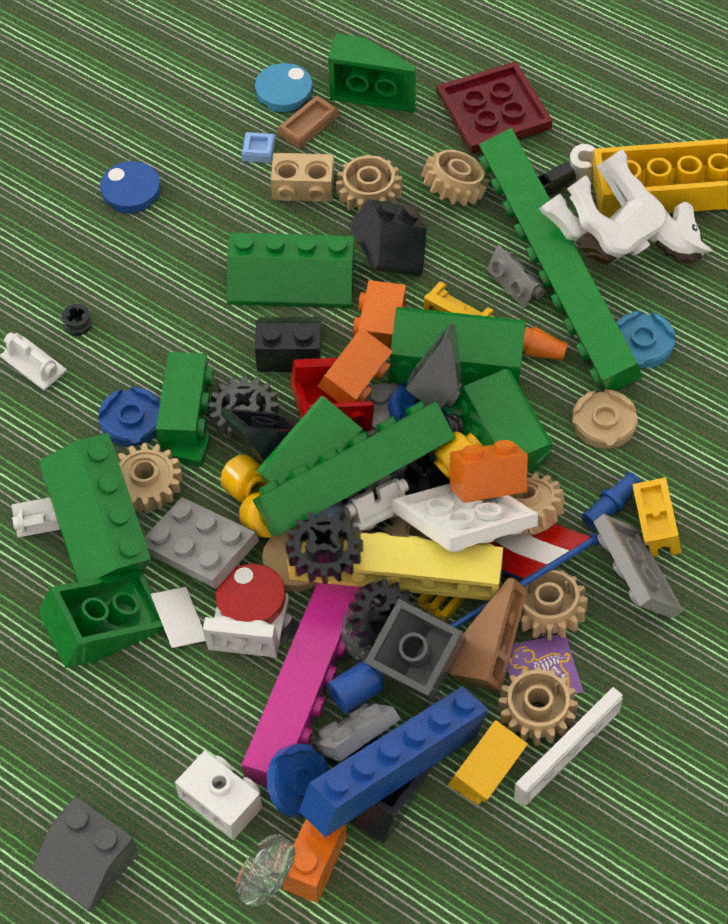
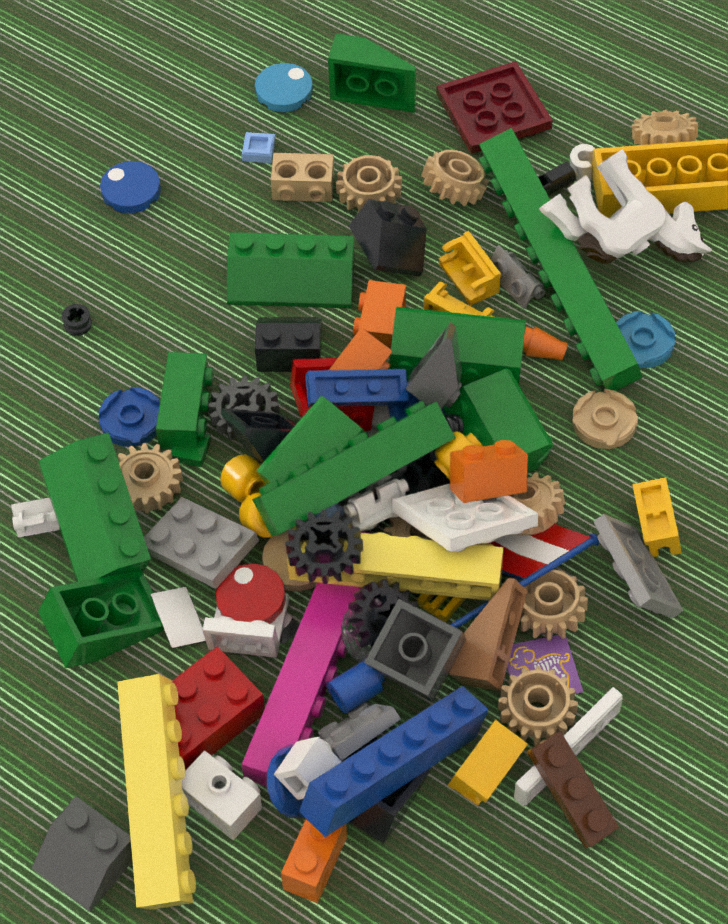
(31, 361): white hinge -> none
(155, 792): none -> light yellow brick
(214, 705): none -> red brick
(266, 872): clear tile -> none
(305, 763): none -> white brick
(308, 122): medium nougat tile -> none
(358, 387): none -> blue plate
(470, 269): none -> yellow hinge
(572, 789): none -> reddish brown plate
(611, 500): blue pin -> none
(664, 128): none -> tan gear

